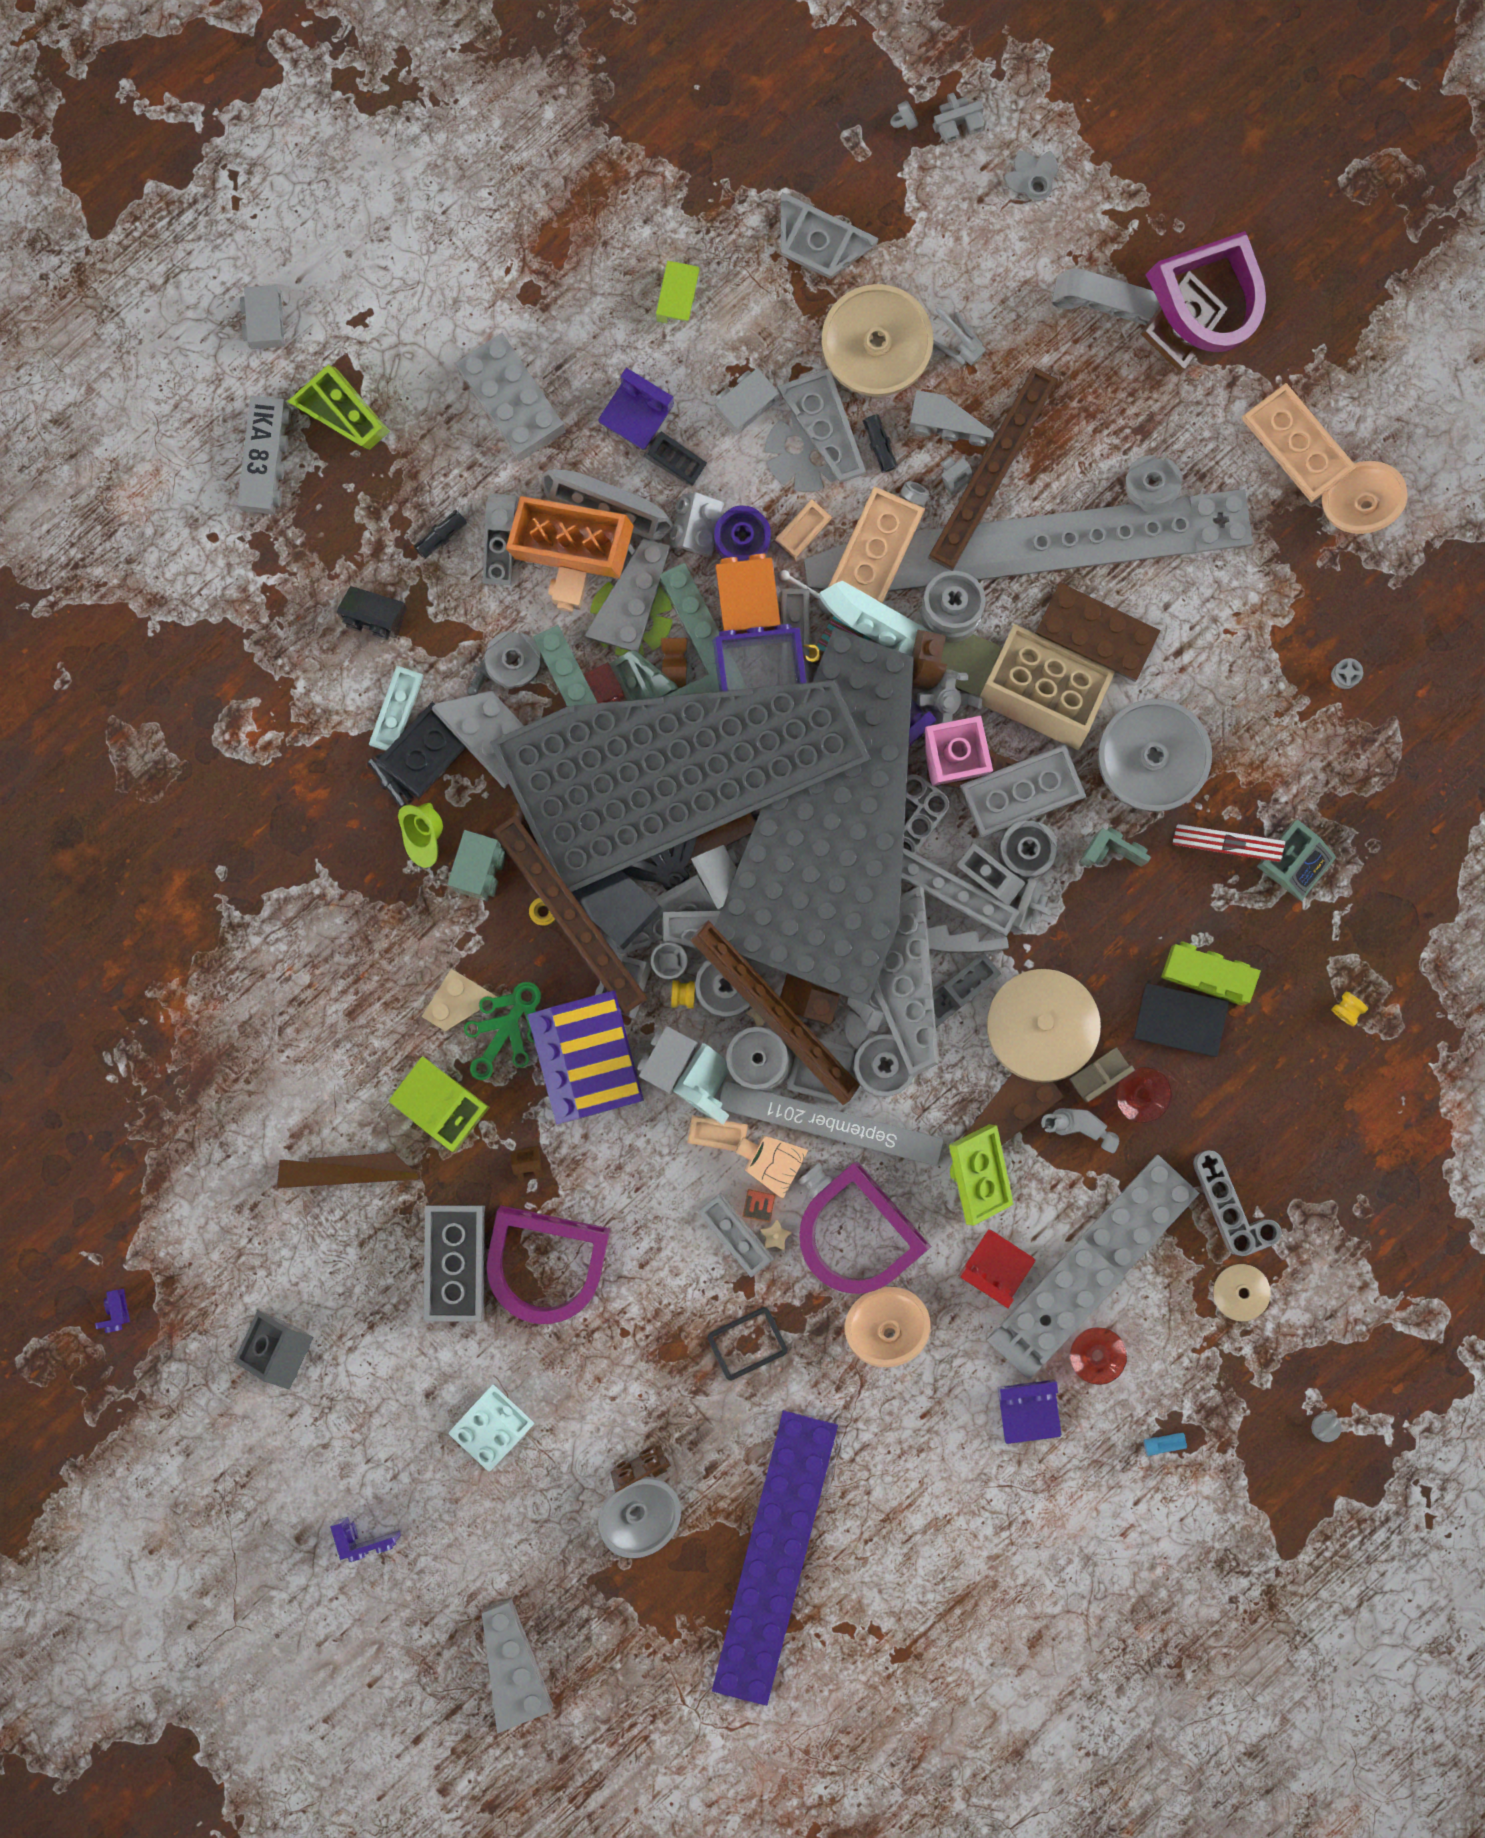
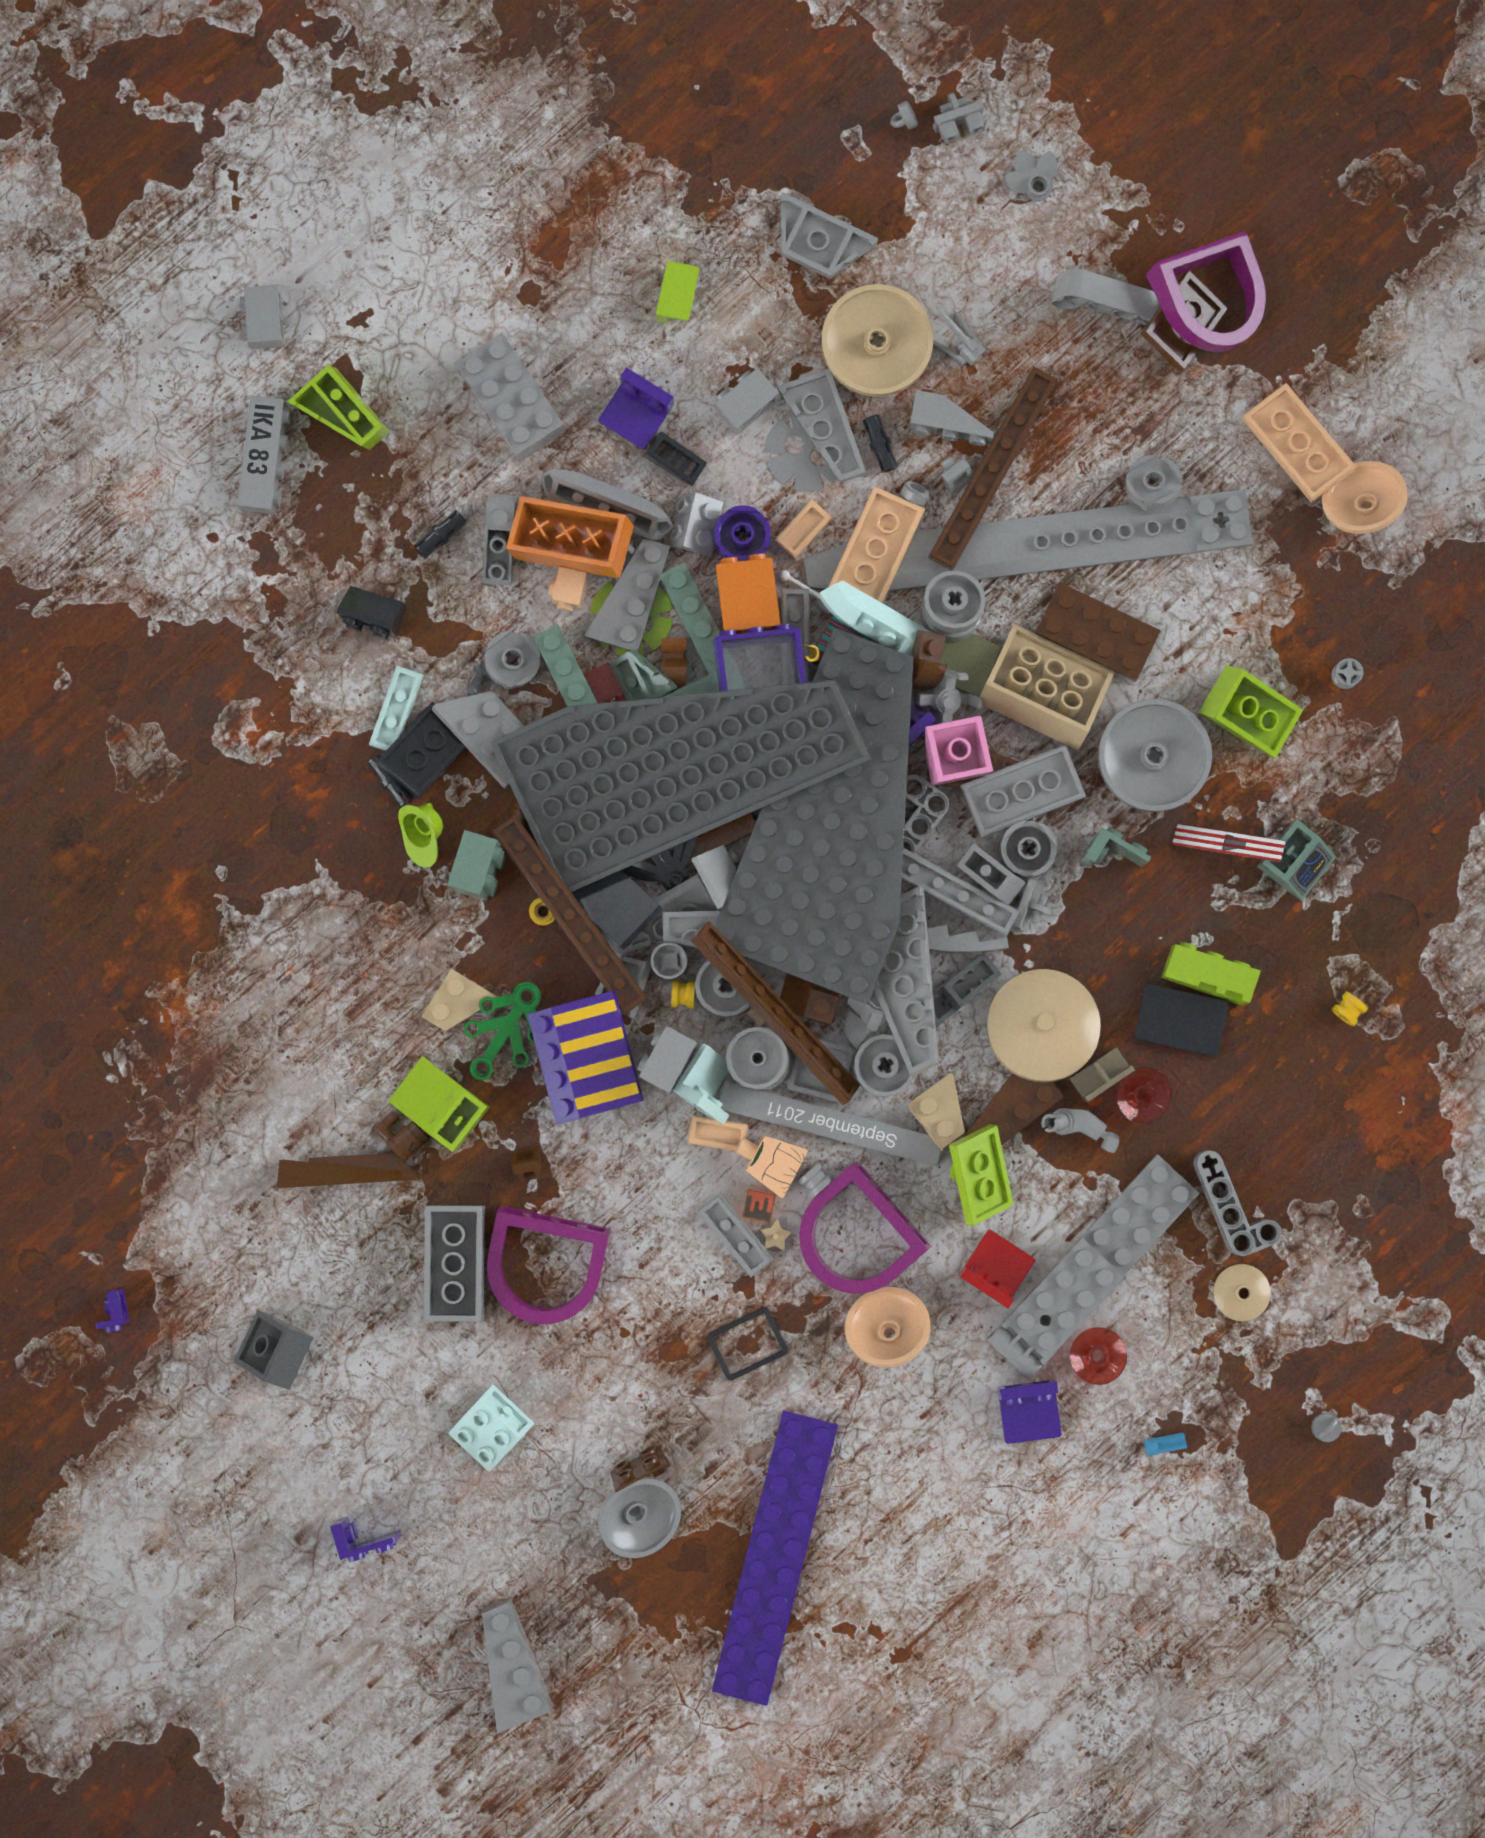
(404, 1141): none -> reddish brown piece
(940, 1112): none -> tan wing
(1250, 710): none -> lime slope

